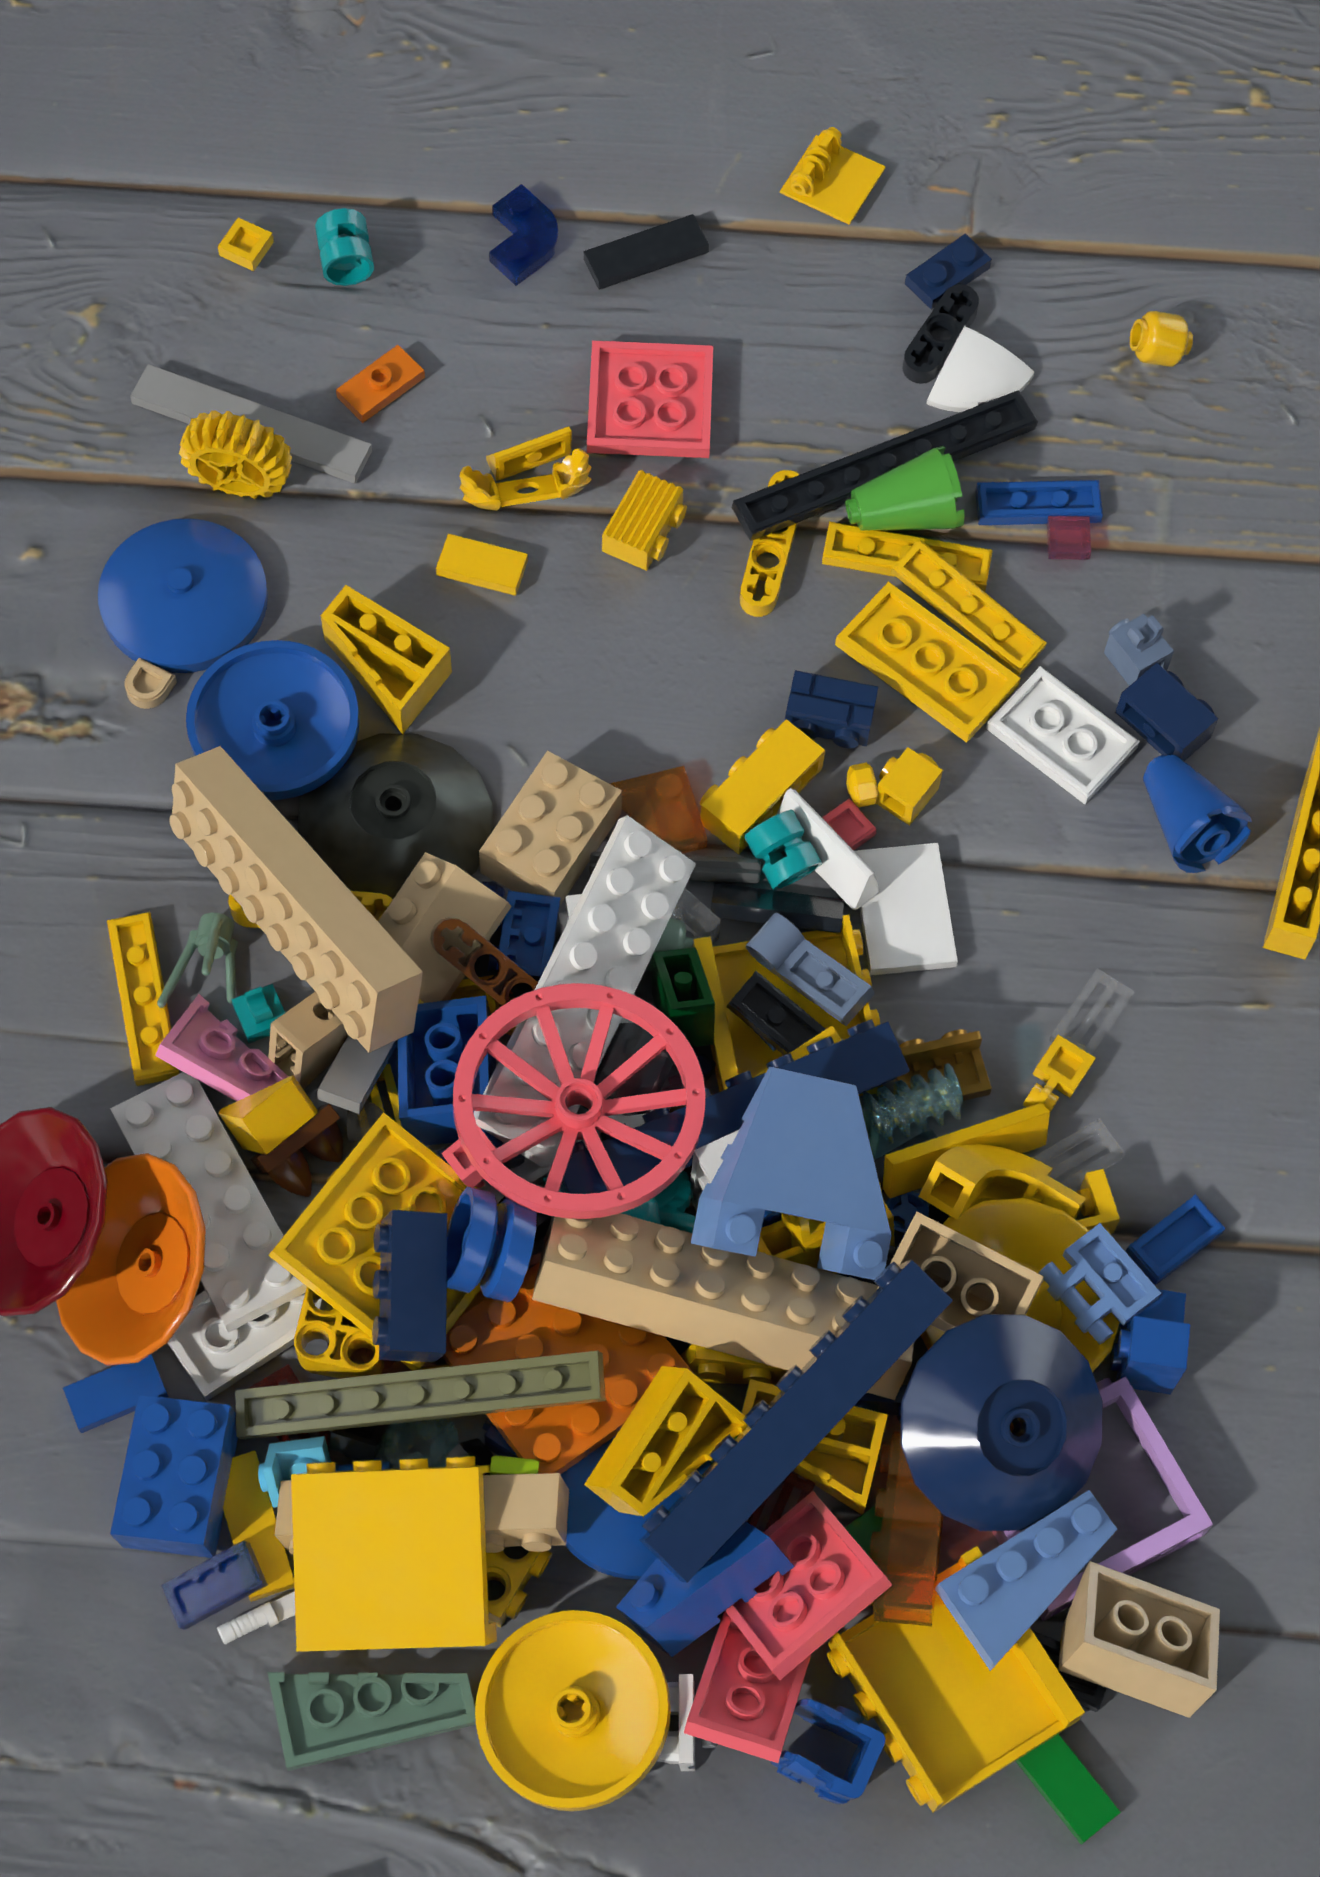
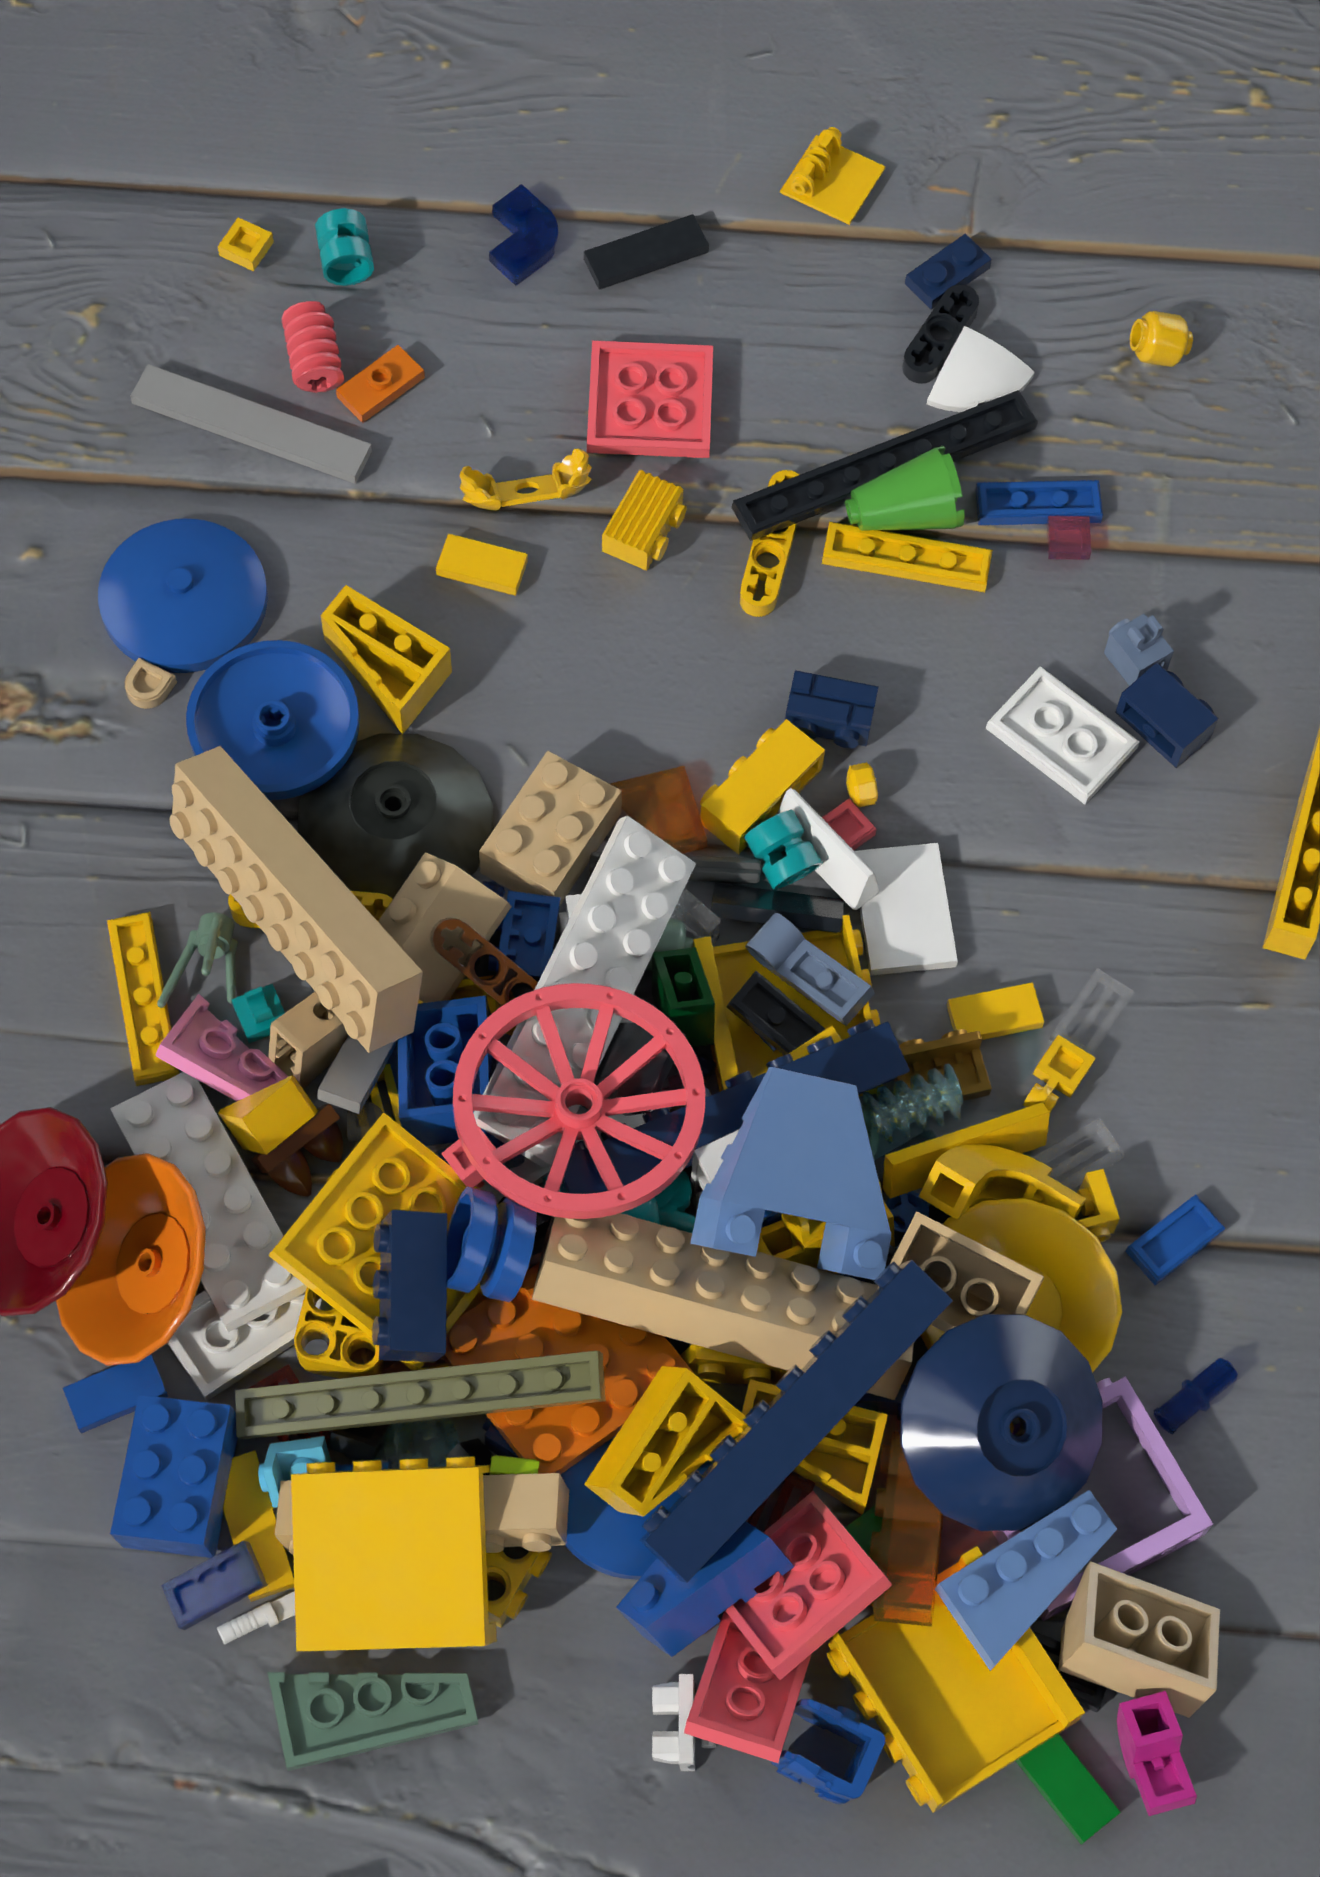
(235, 454): yellow gear -> none
(312, 347): none -> coral piece
(530, 453): yellow slope -> none
(573, 1710): yellow dish -> none
(908, 784): yellow brick -> none
(927, 661): yellow plate -> none
(968, 607): yellow tile -> none
(997, 1011): none -> yellow tile
(1109, 1274): medium blue plate -> none
(1152, 1754): none -> dark pink brick
(1154, 1345): blue brick -> none
(1194, 814): blue cone -> none
(1195, 1395): none -> clear blue axle

